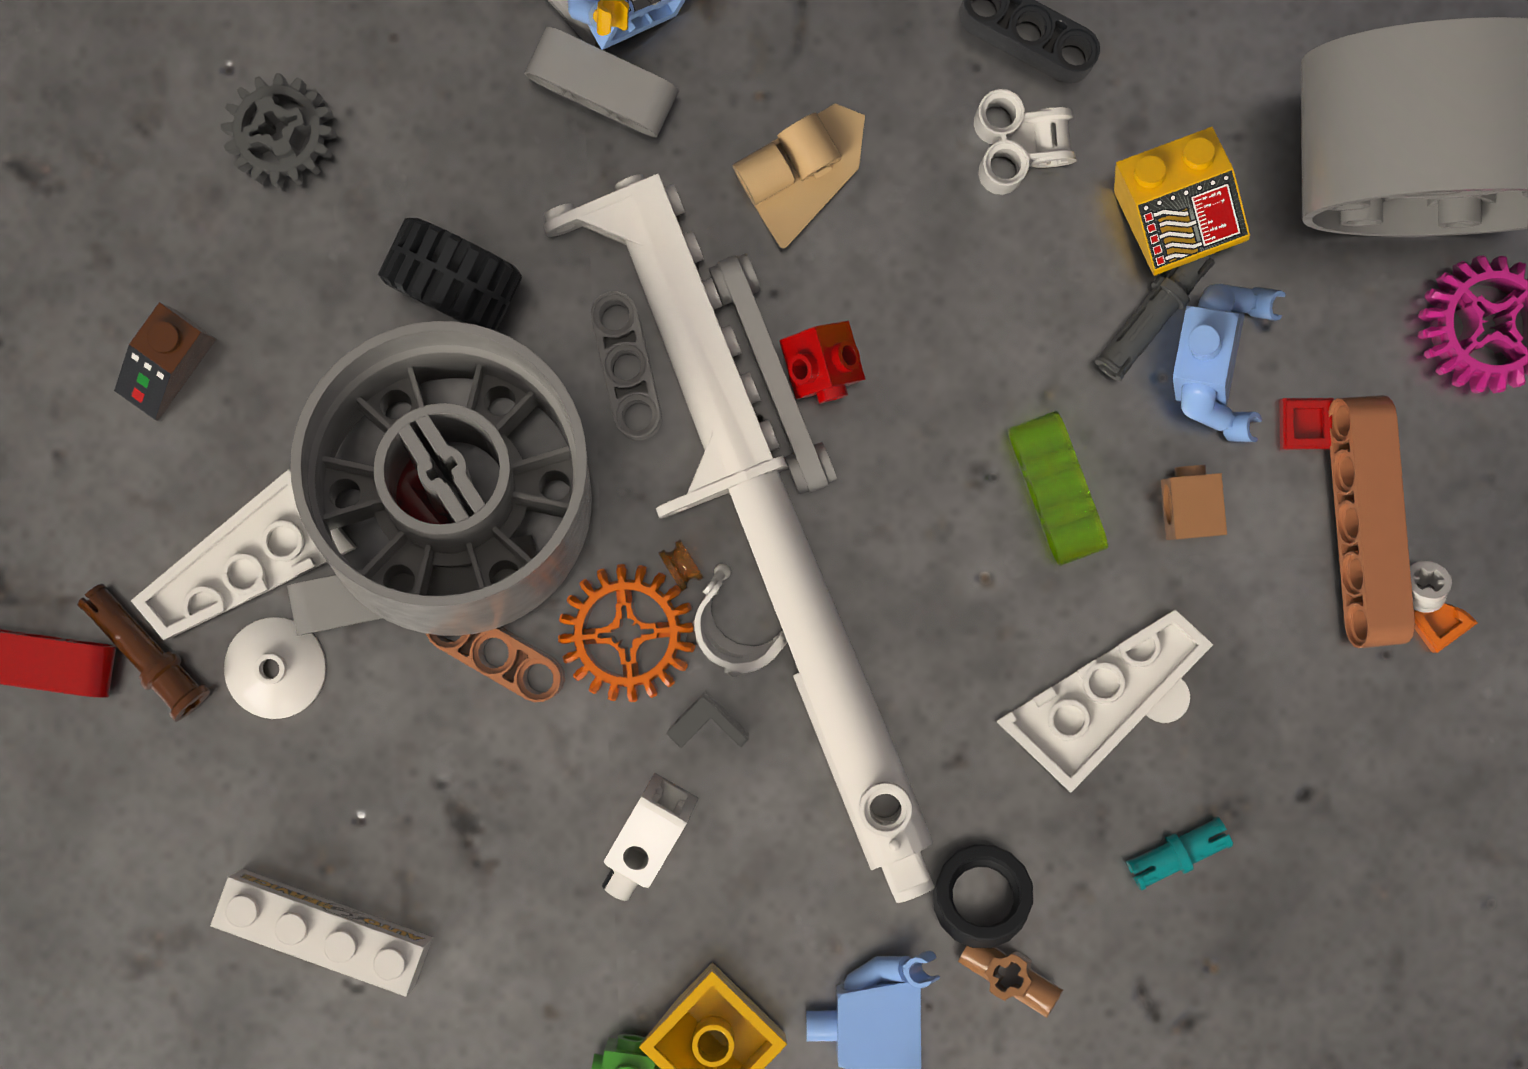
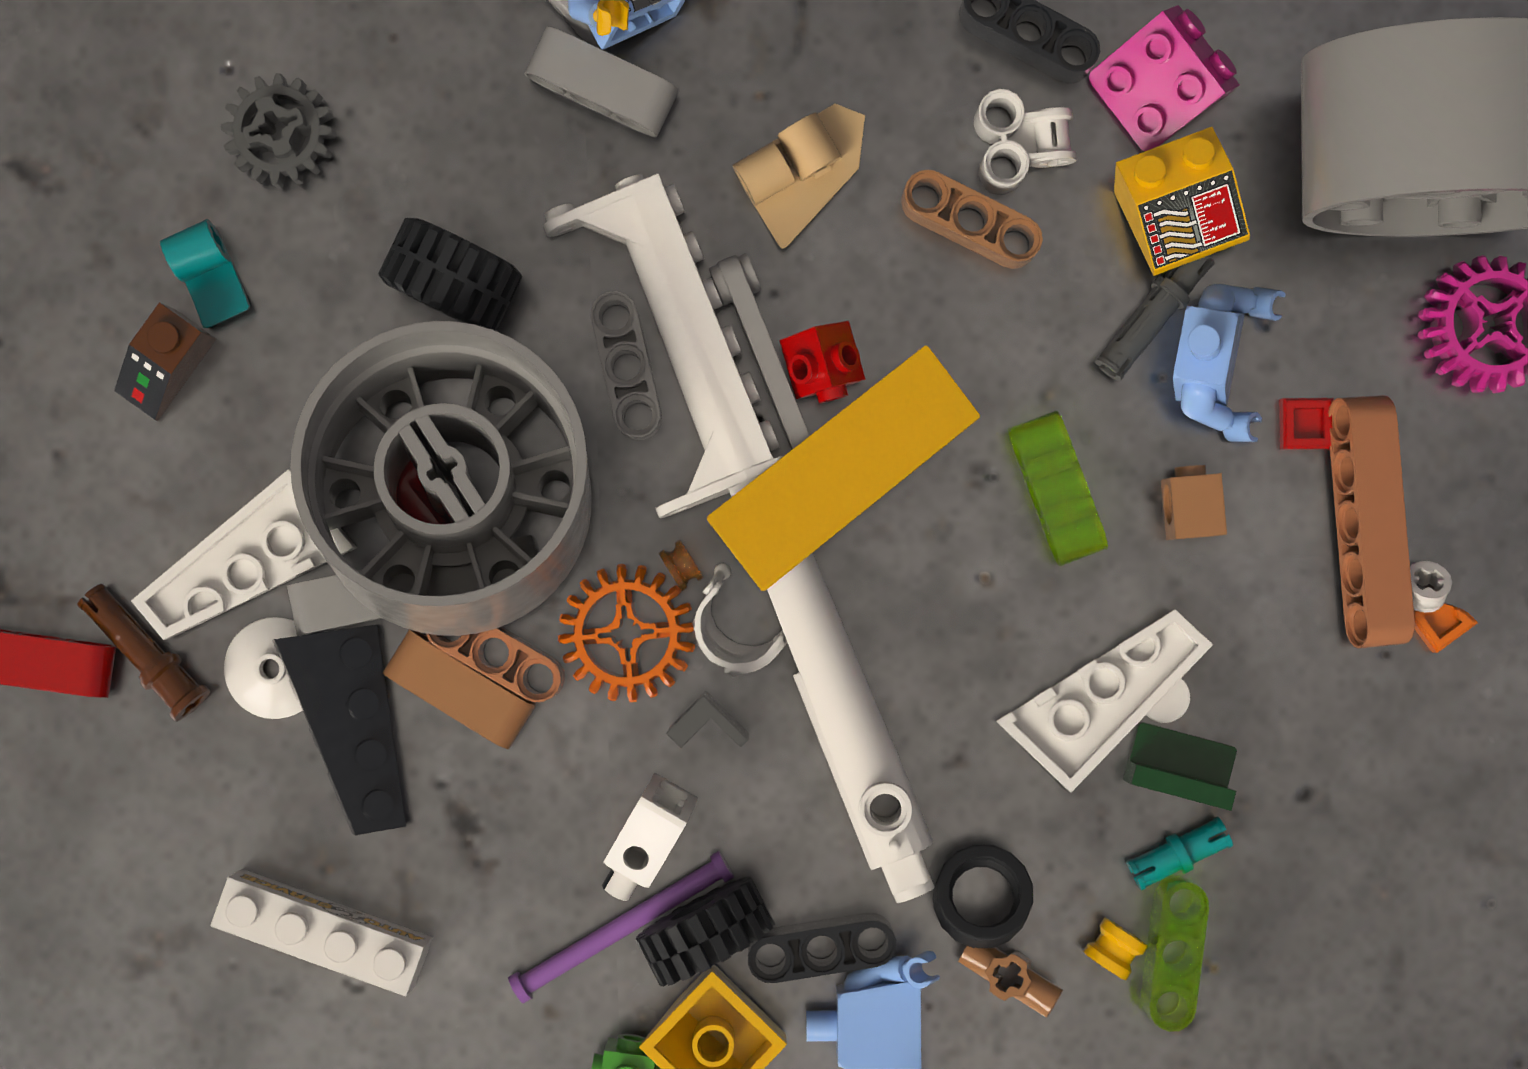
(206, 268): none -> teal panel
(348, 715): none -> black wing
(458, 690): none -> medium nougat beam
(525, 984): none -> medium lavender bar
(705, 931): none -> black tyre
(843, 468): none -> yellow sticker
(845, 958): none -> black beam
(997, 219): none -> medium nougat beam
(1115, 948): none -> yellow wheel
(1163, 77): none -> dark pink bracket
(1181, 765): none -> dark green panel
(1184, 975): none -> clear neon green beam

